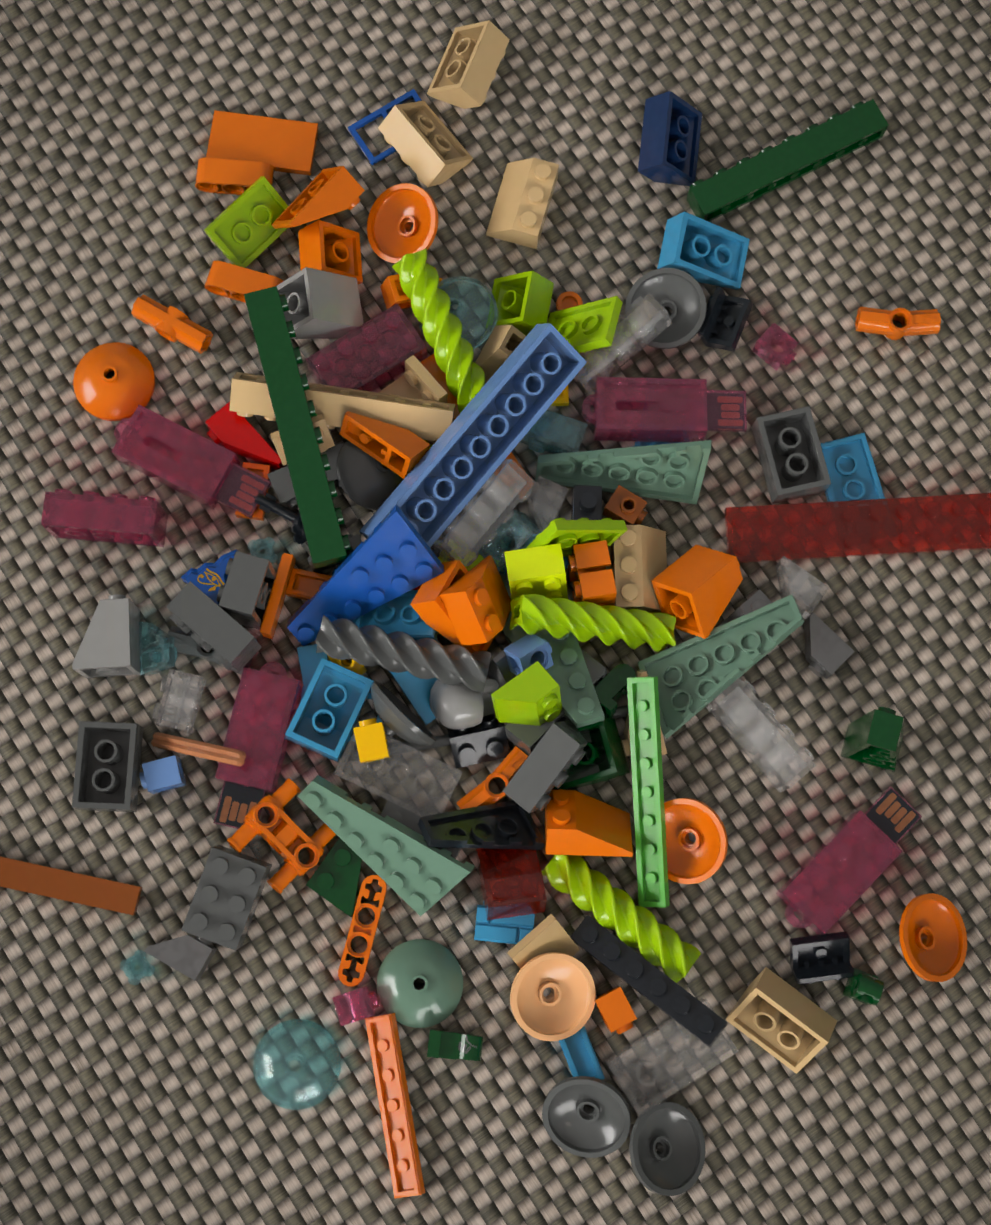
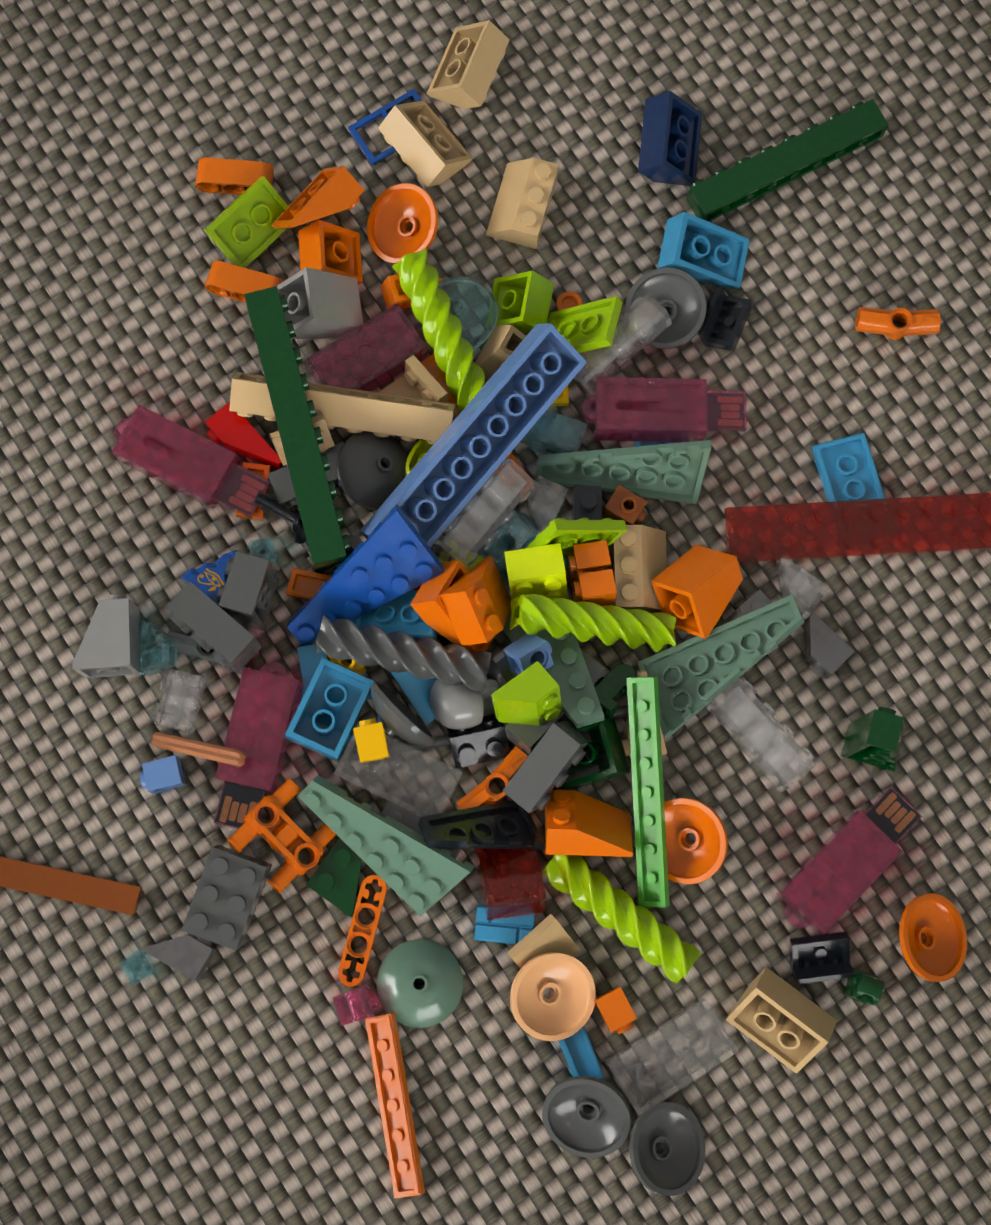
(104, 518): clear pink brick -> none
(107, 766): dark grey brick -> none
(120, 395): orange dish -> none
(172, 323): orange piece -> none
(277, 141): orange tile -> none
(277, 596): orange tile -> none
(318, 1062): clear light blue dish -> none
(387, 443): orange slope -> none
(454, 1045): dark green leg -> none
(649, 981): black plate -> none
(776, 336): clear pink brick -> none
(791, 455): dark grey brick -> none

